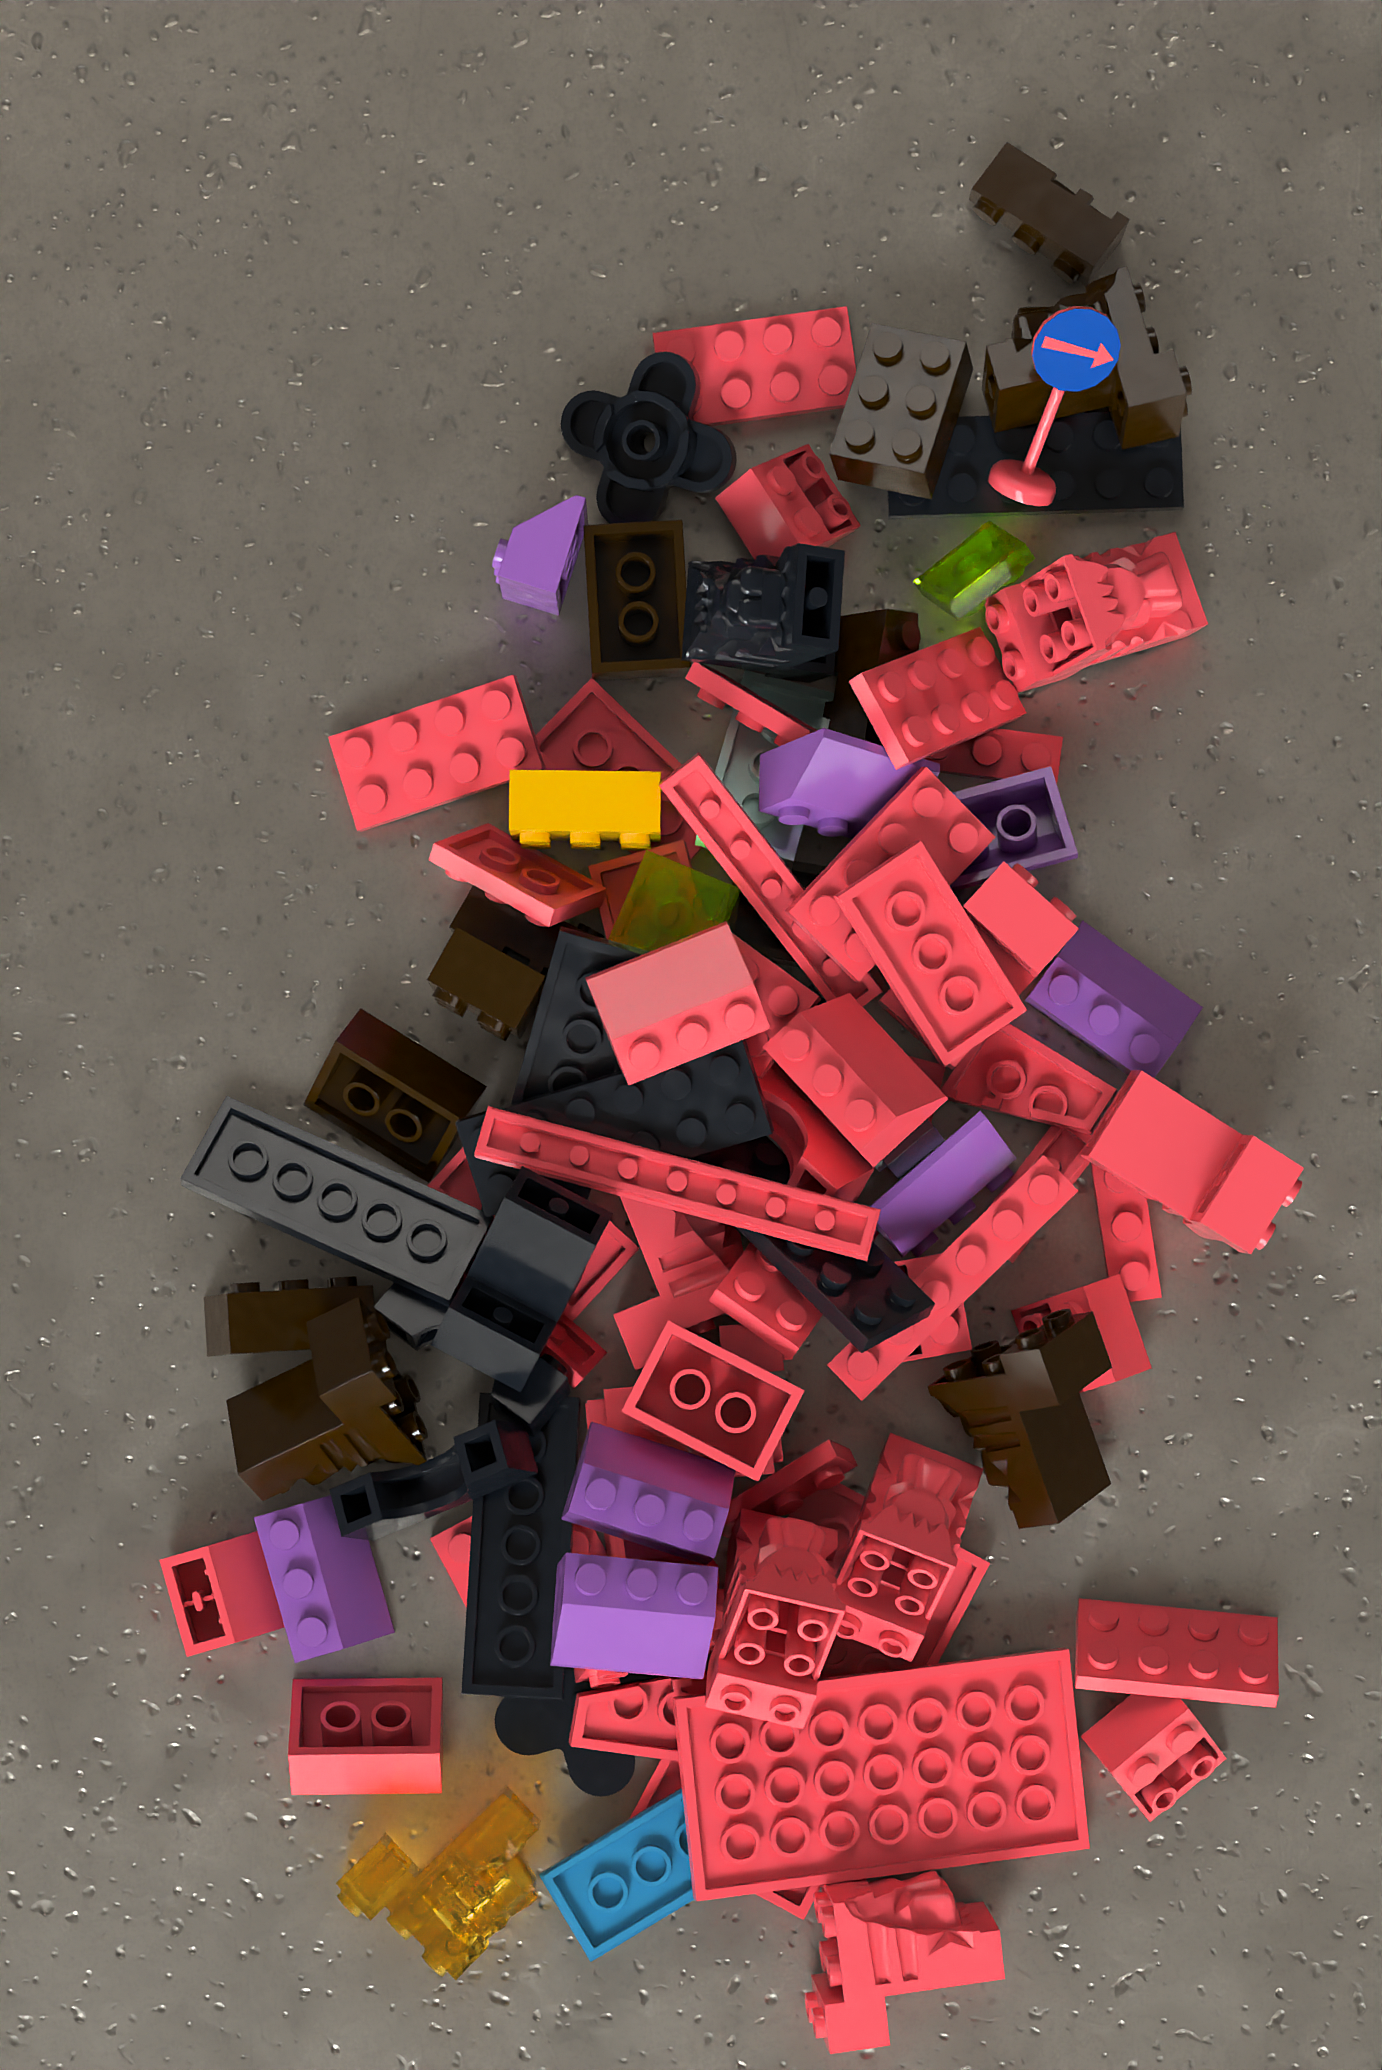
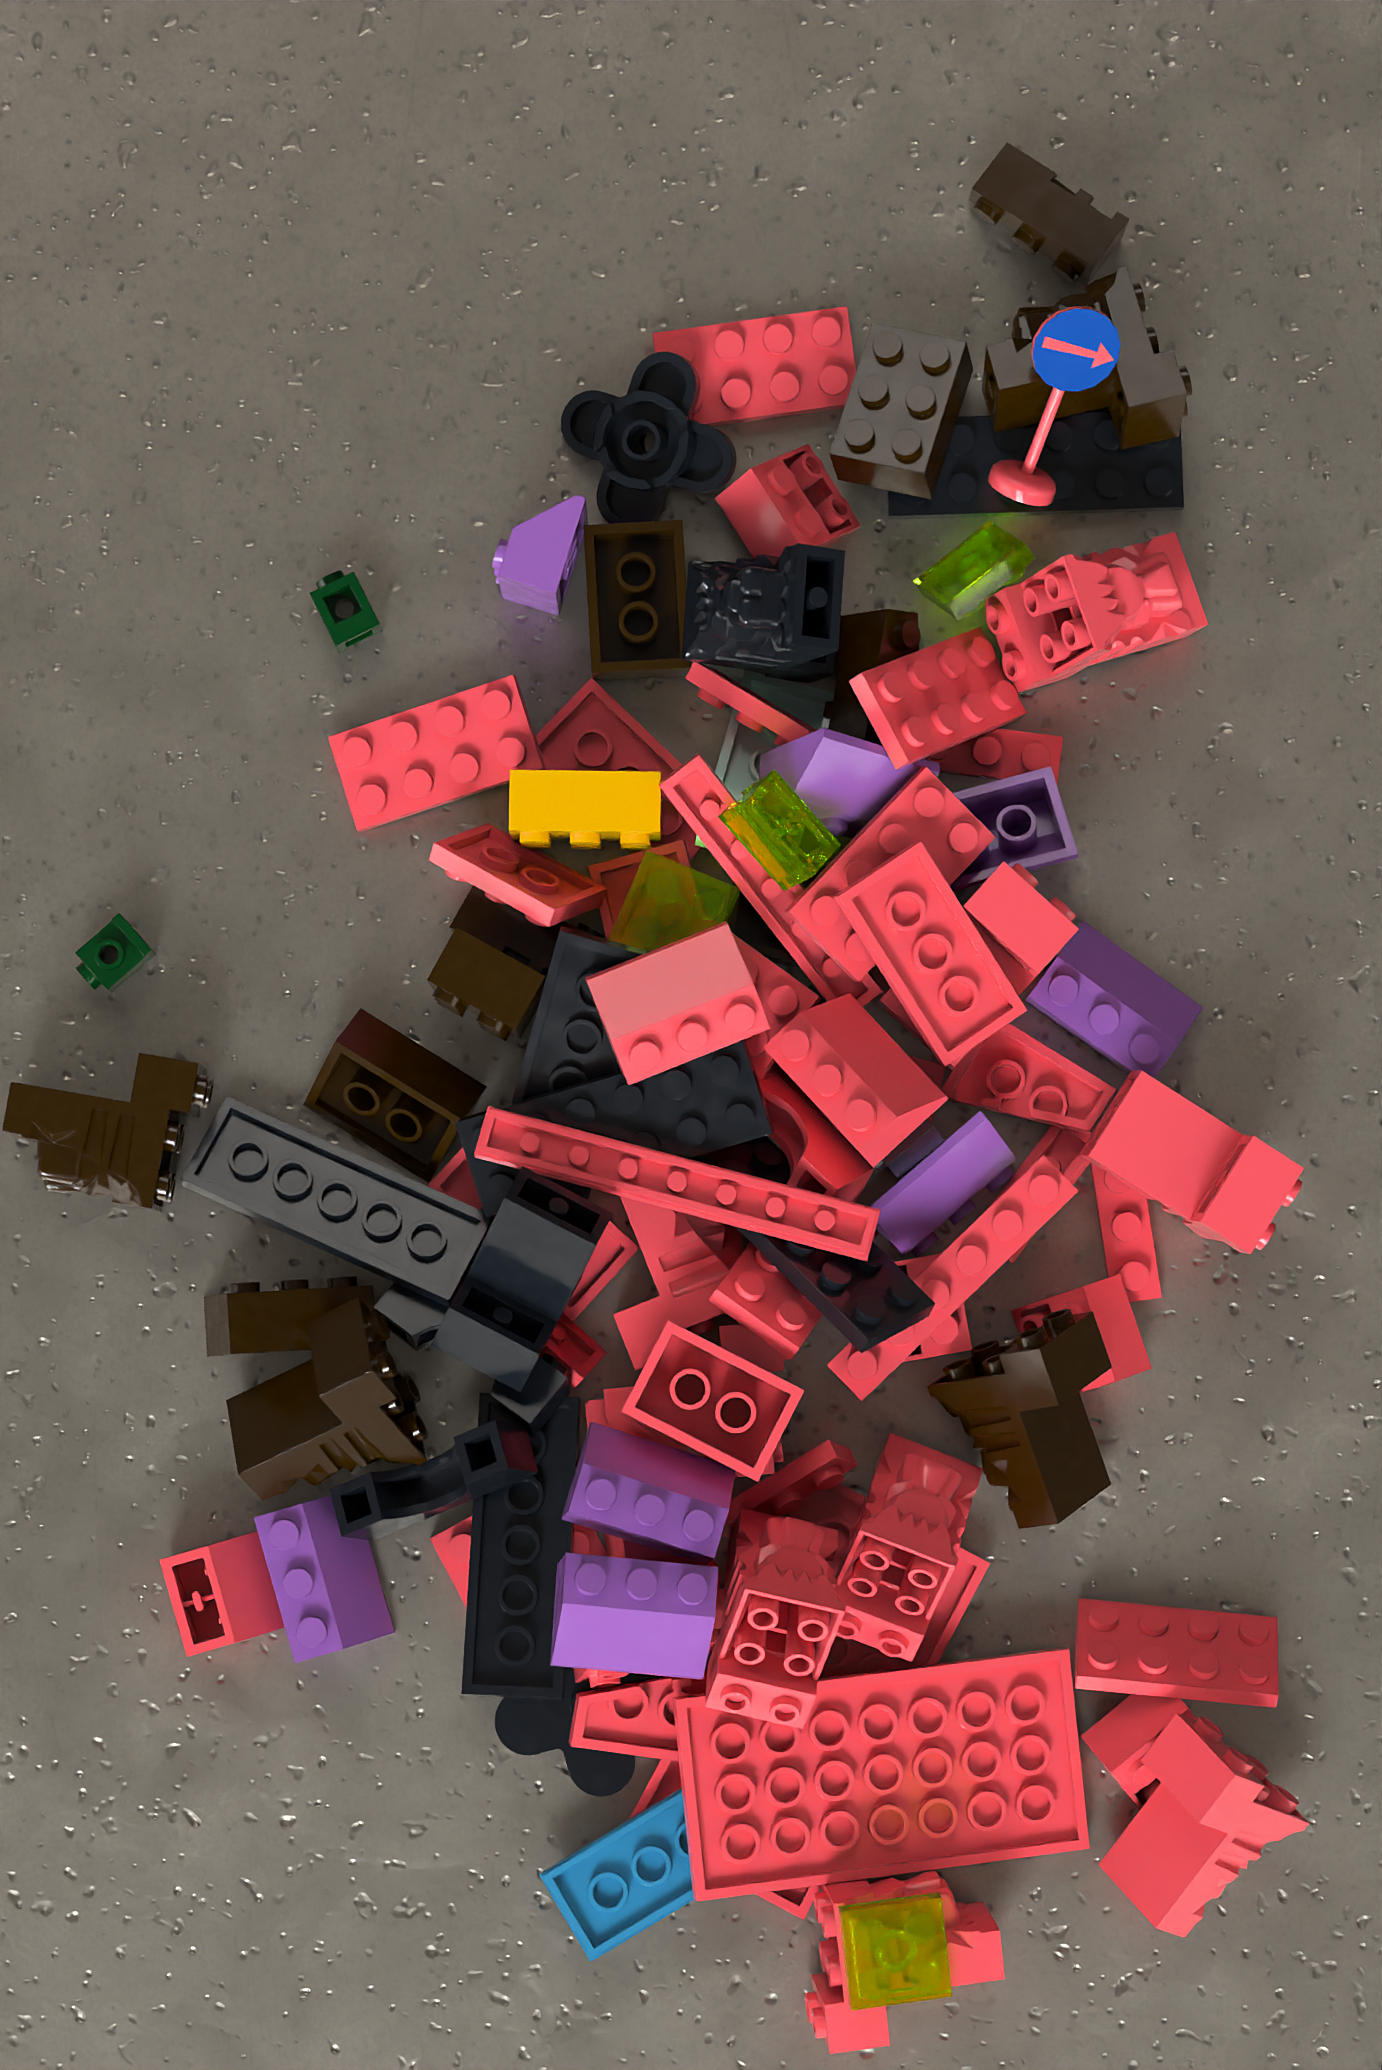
(110, 1143): none -> dark brown brick
(132, 955): none -> dark green brick
(345, 631): none -> dark green brick
(366, 1736): coral slope -> none
(459, 1893): clear yellow brick -> none
(780, 831): none -> clear neon green hinge
(895, 1951): none -> clear neon green plate
(1197, 1825): none -> coral brick

